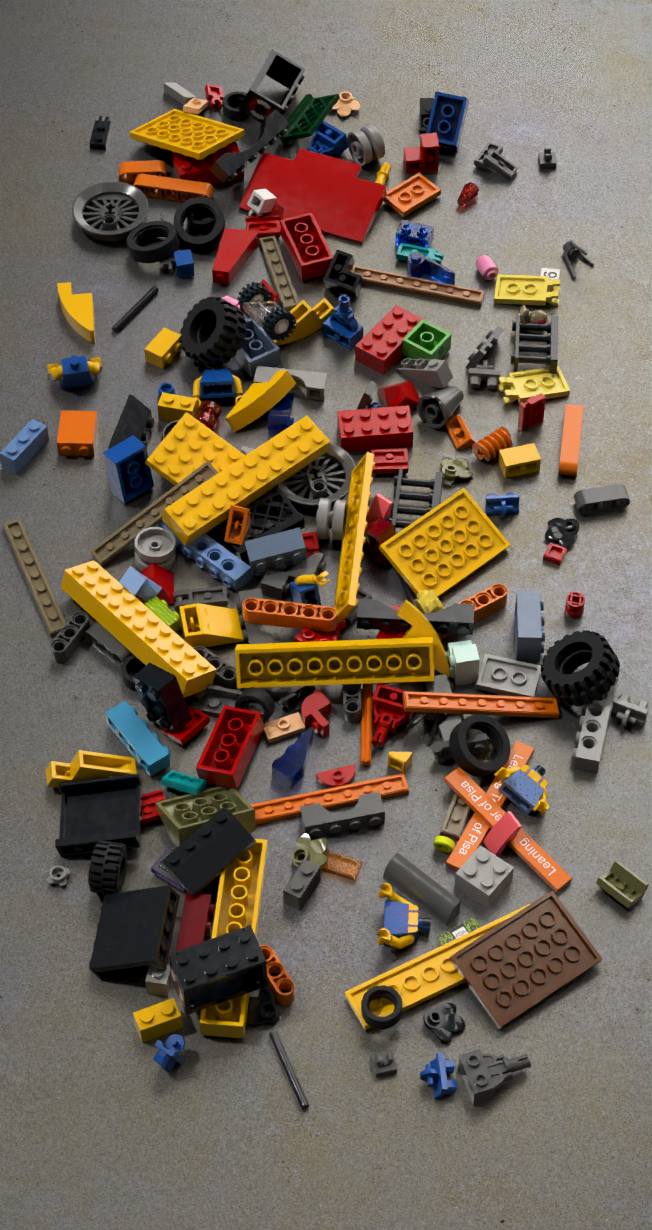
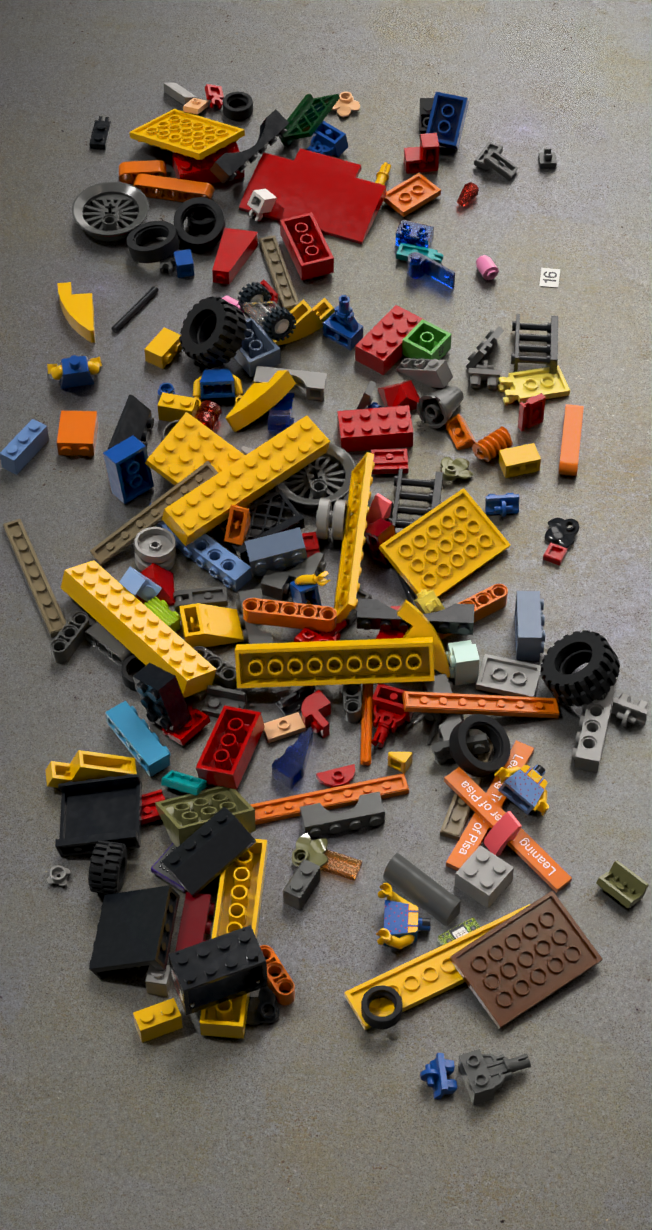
(169, 1053): blue hips -> none
(259, 696): black tyre -> none
(264, 225): red plate -> none
(280, 70): black hose -> none
(288, 1070): black bar -> none
(340, 276): black brick -> none
(366, 145): light grey wheel -> none
(383, 1063): dark grey tile -> none
(420, 286): medium nougat tile -> none
(444, 844): neon yellow tile -> none
(446, 1021): black plate -> none
(526, 290): light yellow tile -> none
(534, 317): dark tan animal -> none
(572, 250): dark grey plant -> none
(574, 604): red wheel -> none
(601, 499): dark grey beam -> none

